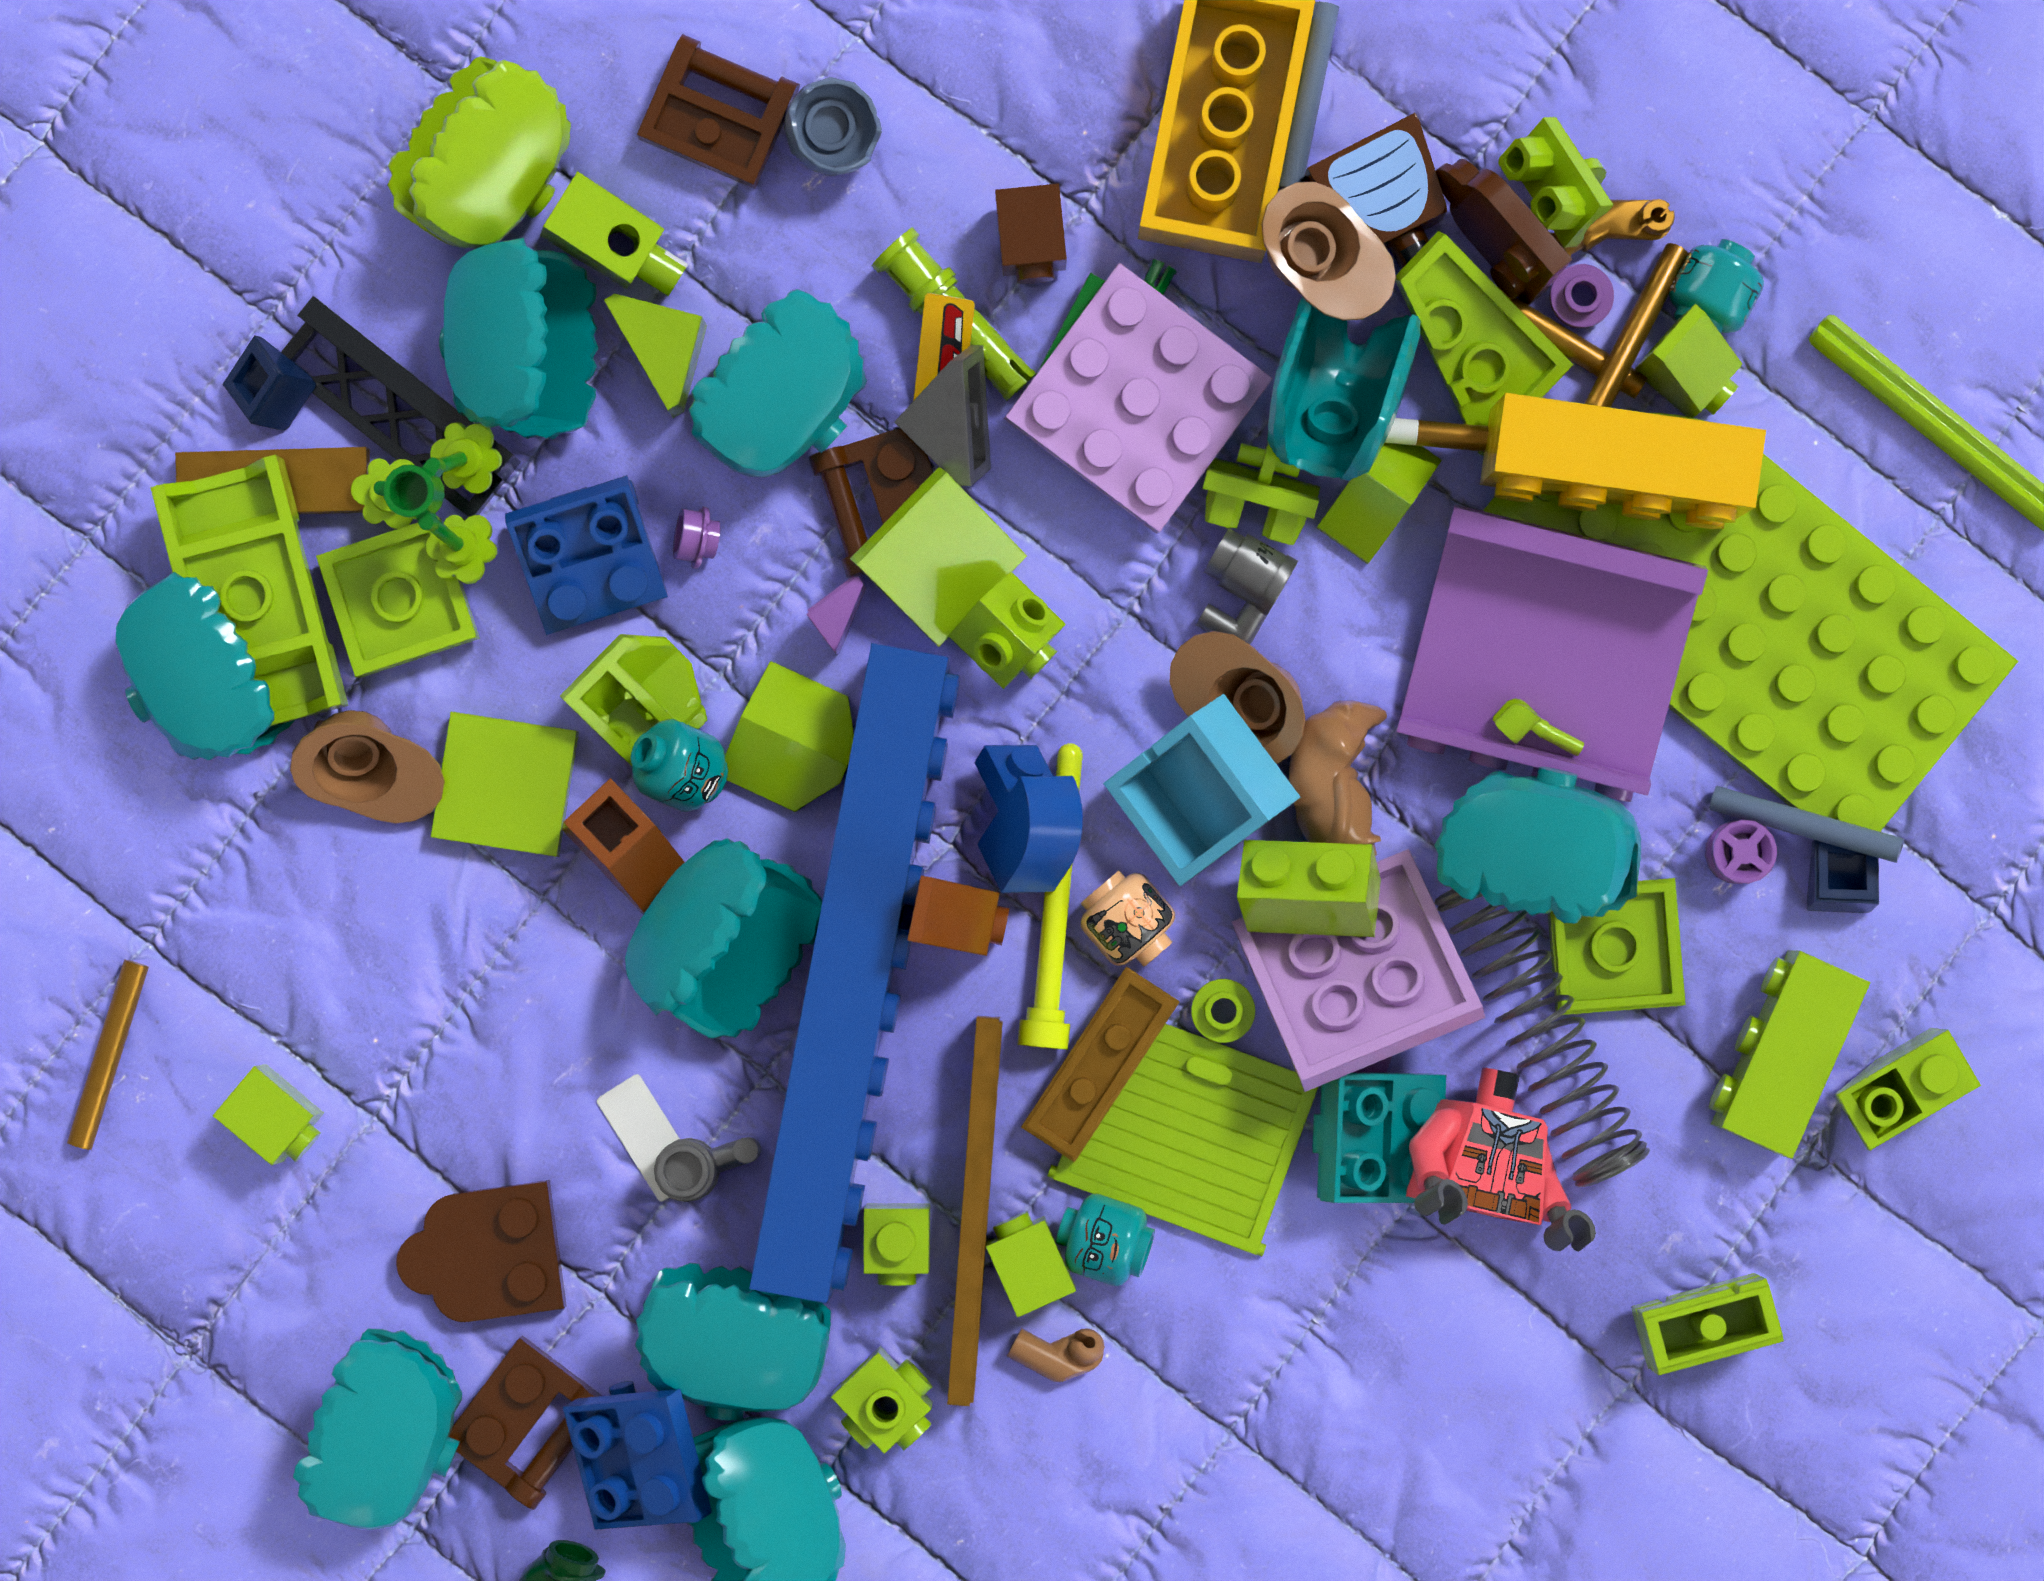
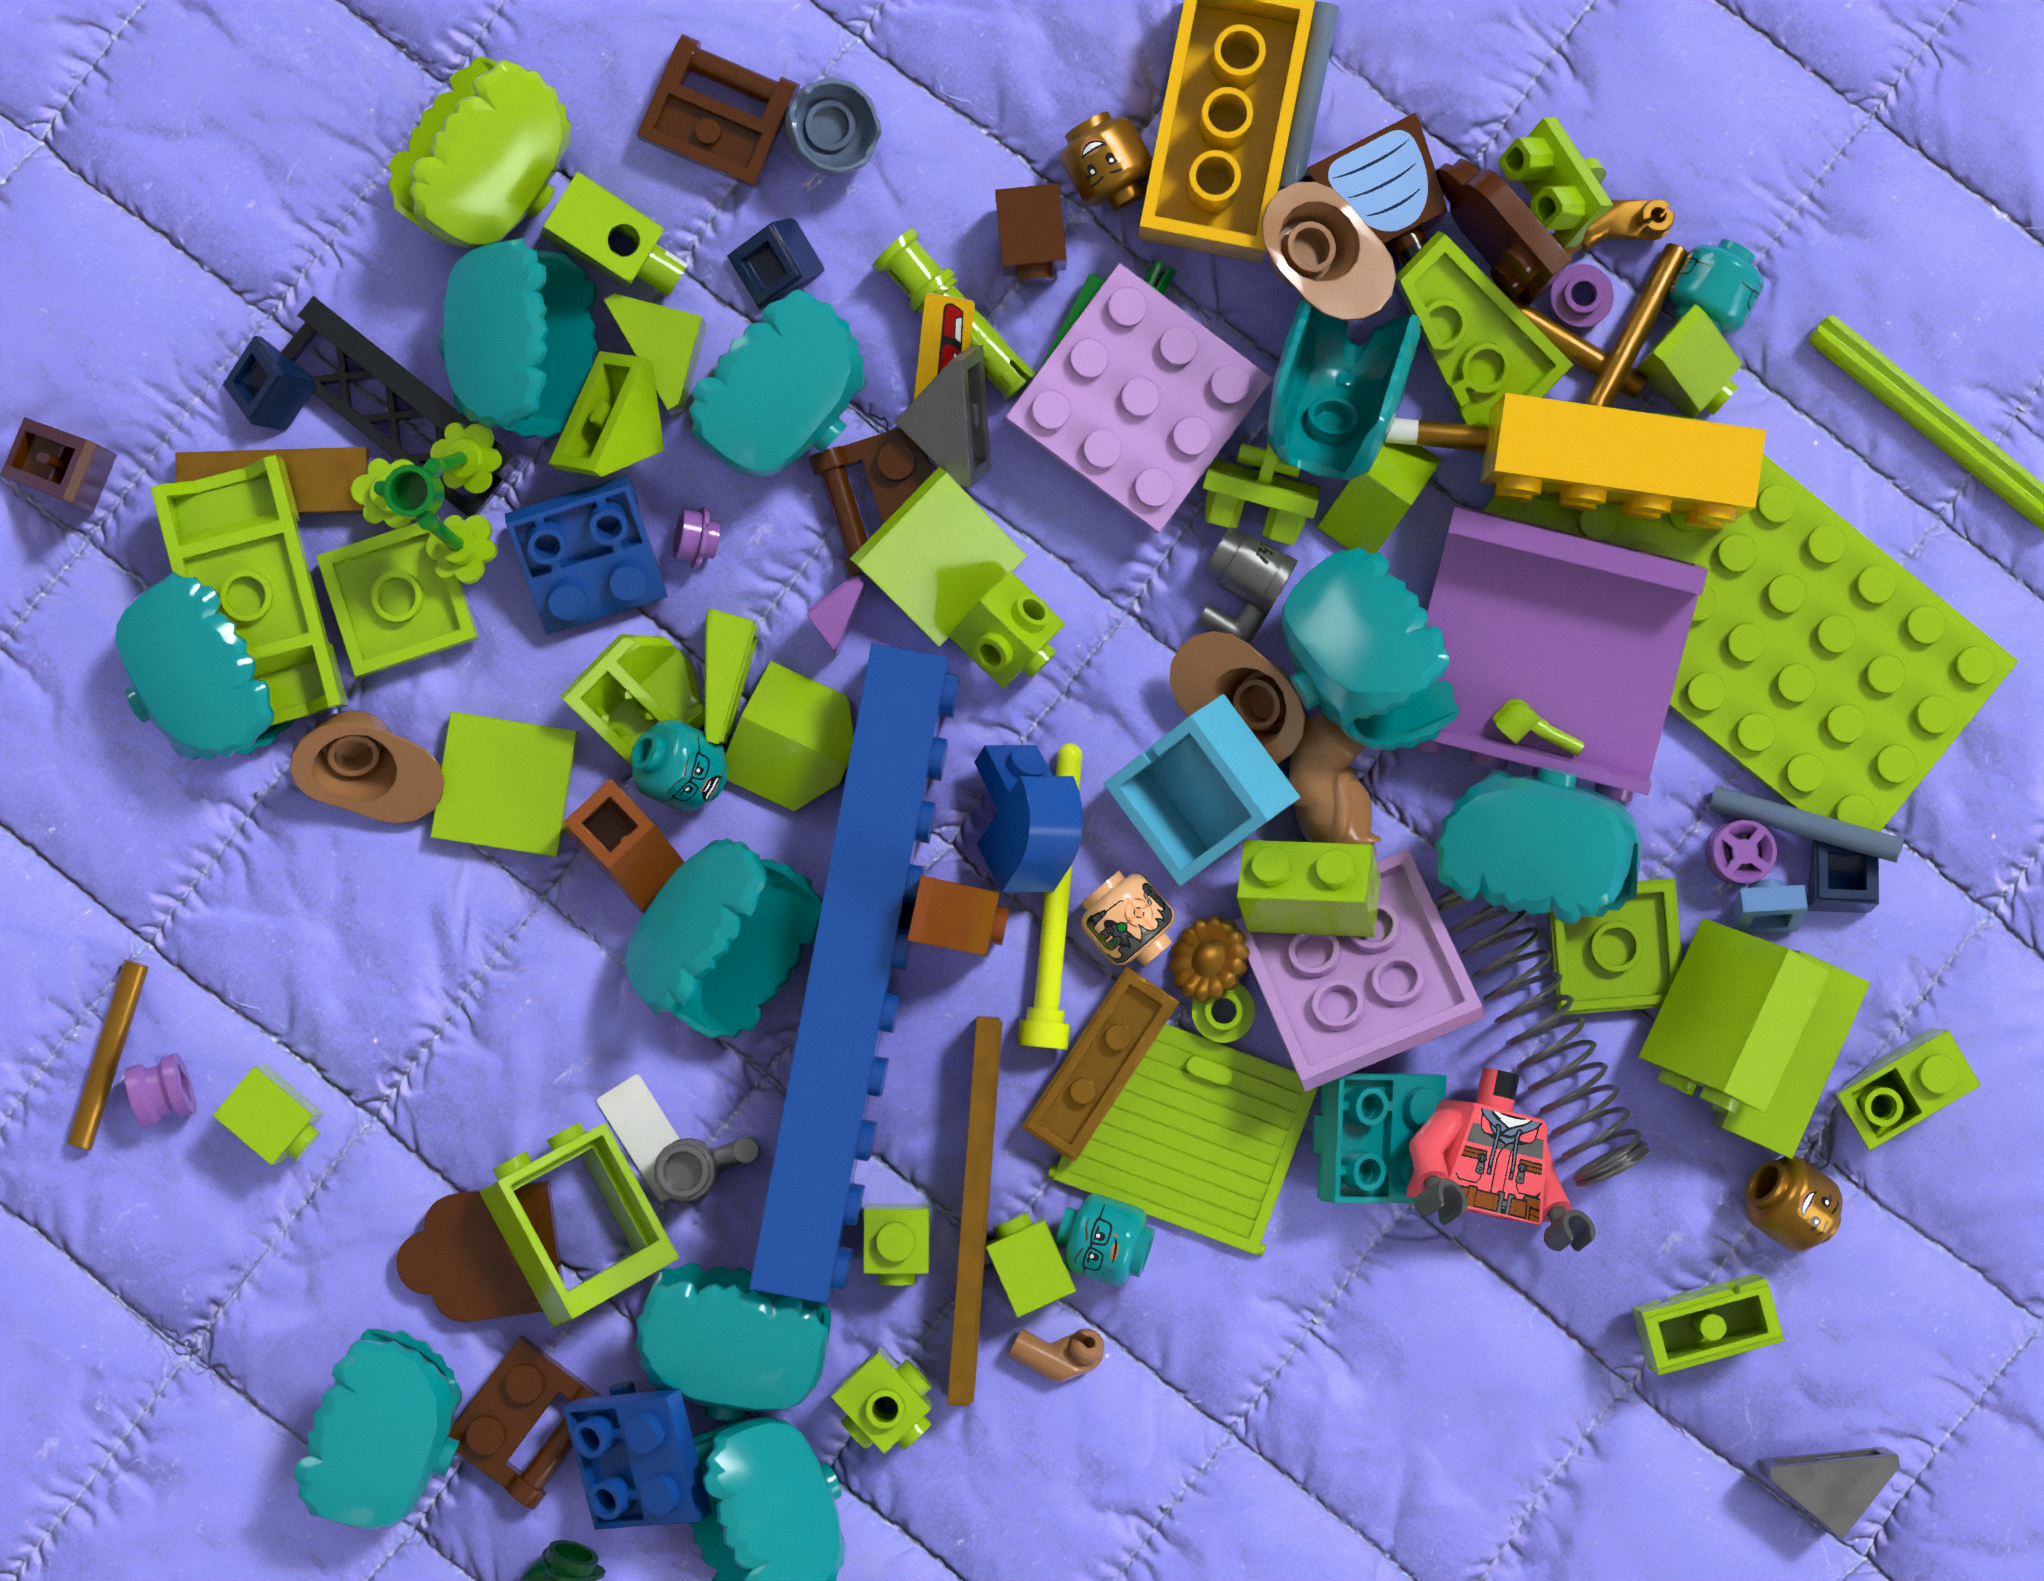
(59, 464): none -> slope
(160, 1090): none -> medium lavender wheel
(612, 419): none -> lime slope
(625, 1199): none -> lime window
(728, 658): none -> lime slope
(775, 261): none -> dark blue slope
(1107, 161): none -> pearl gold head
(1209, 958): none -> pearl gold piece
(1367, 652): none -> teal animal
(1733, 1017): none -> lime brick
(1769, 907): none -> medium blue plate
(1794, 1203): none -> pearl gold head
(1833, 1484): none -> flat silver slope

